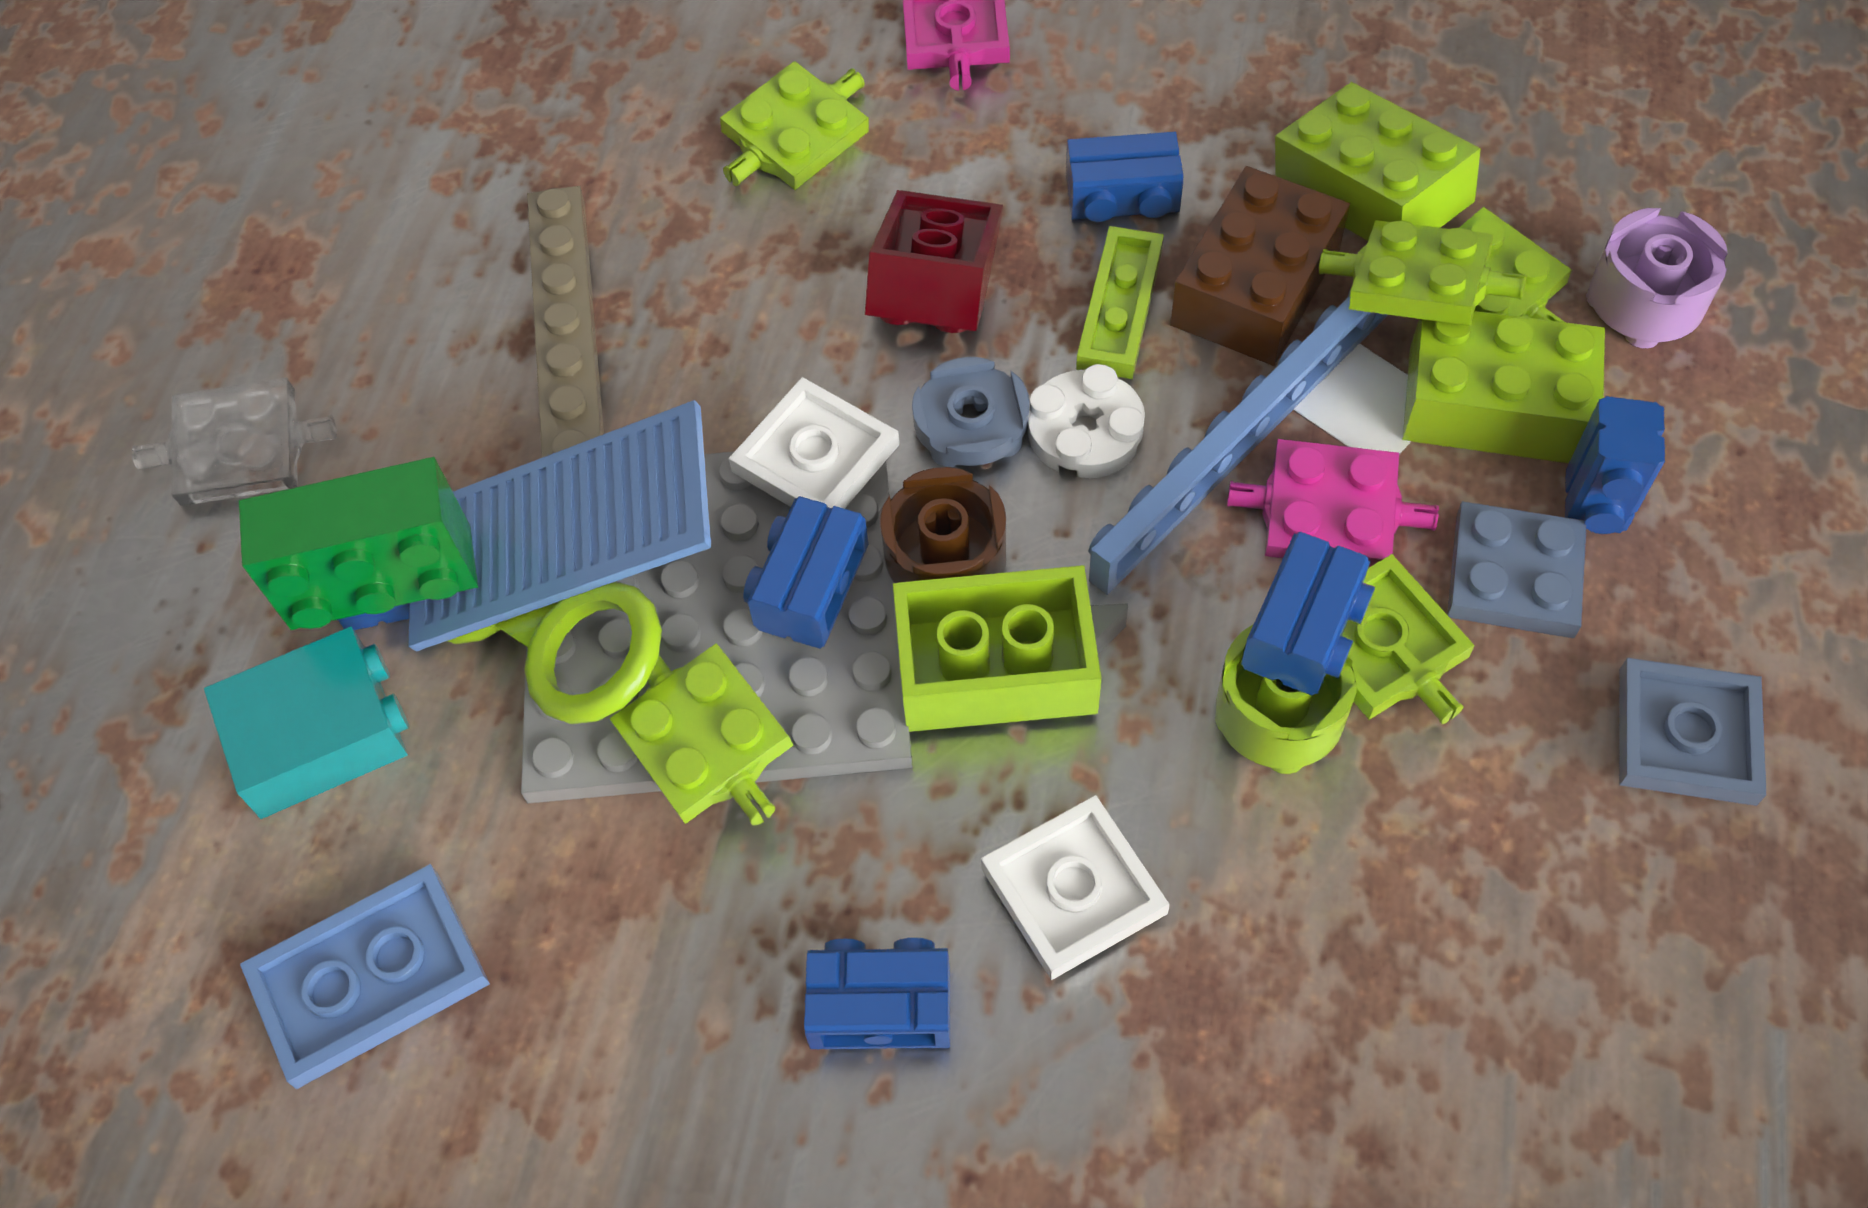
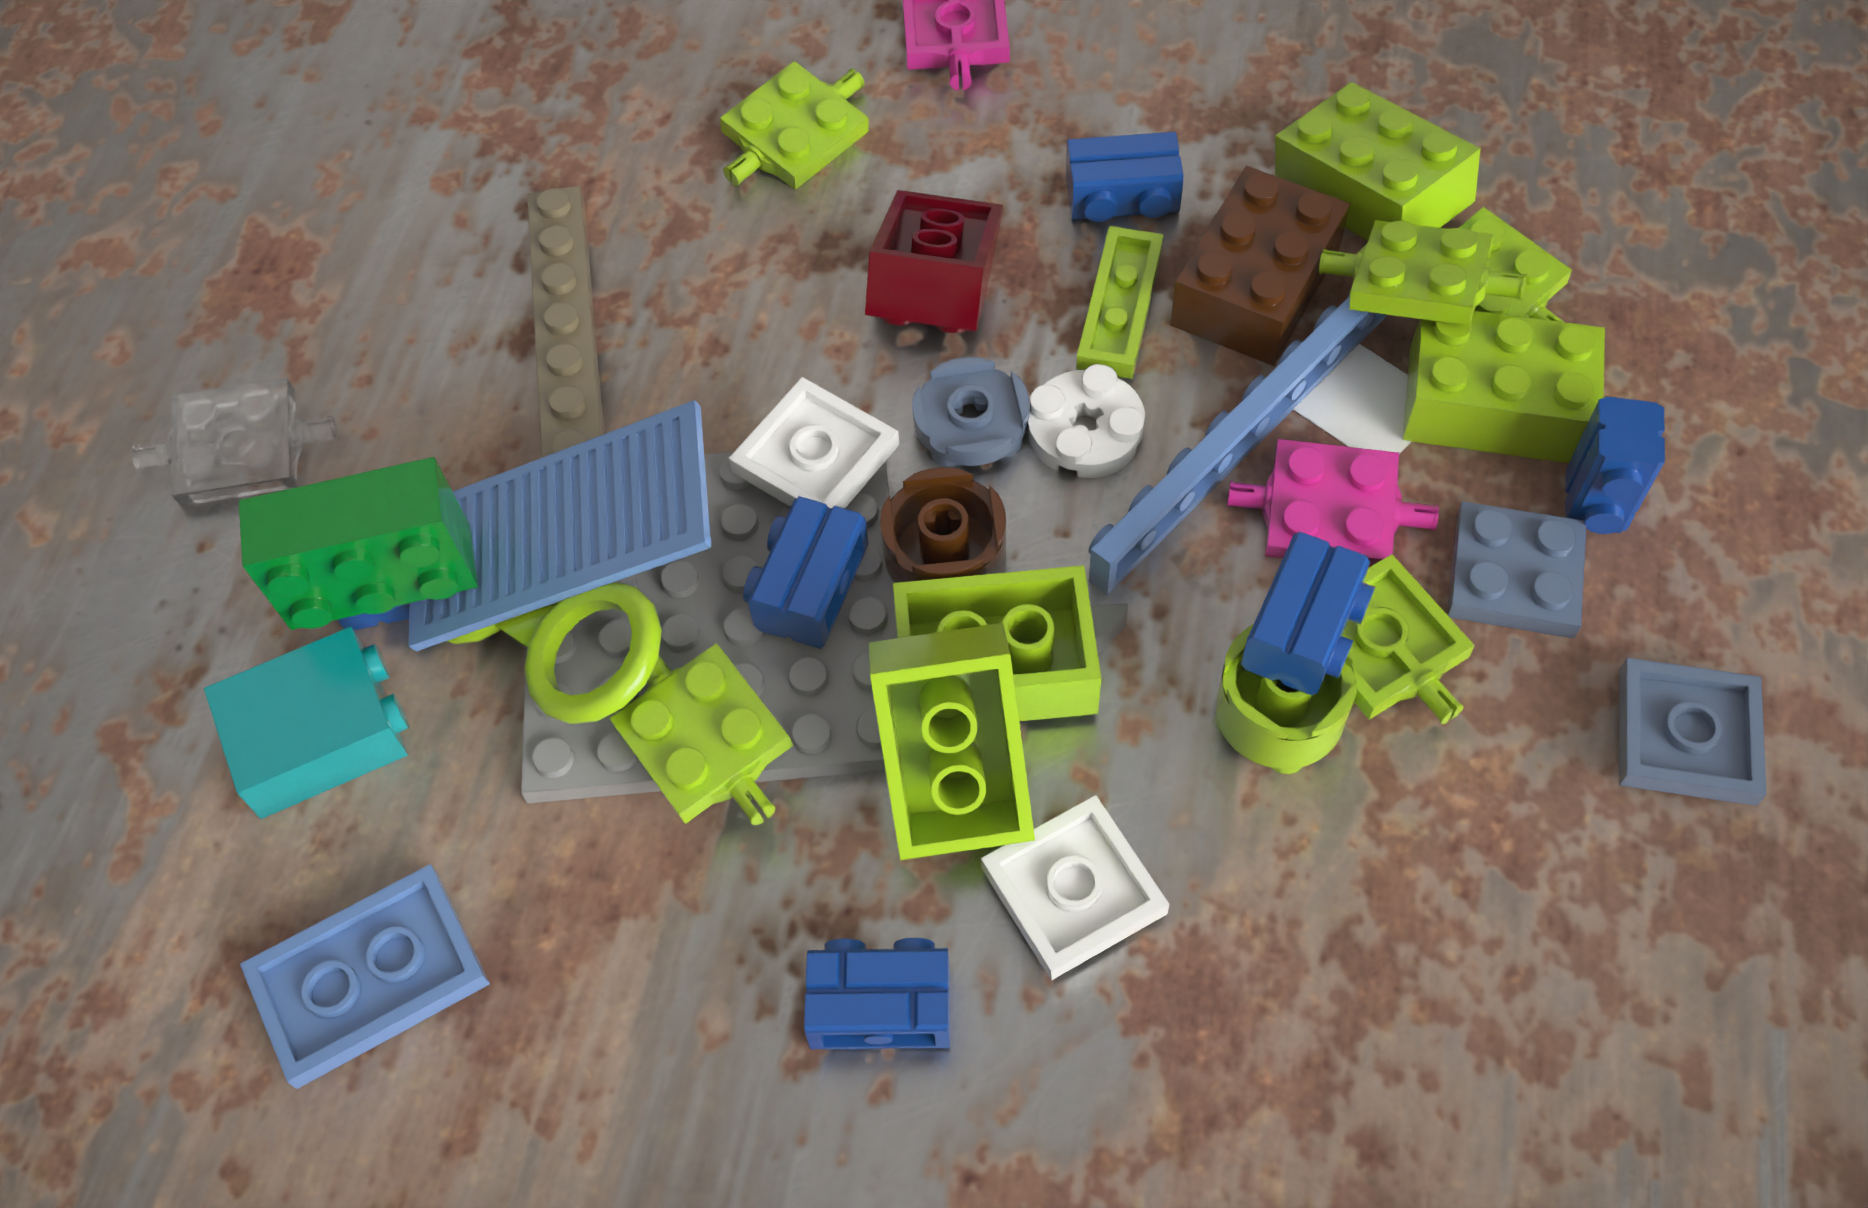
(951, 741): none -> lime brick
(1657, 276): lavender brick -> none

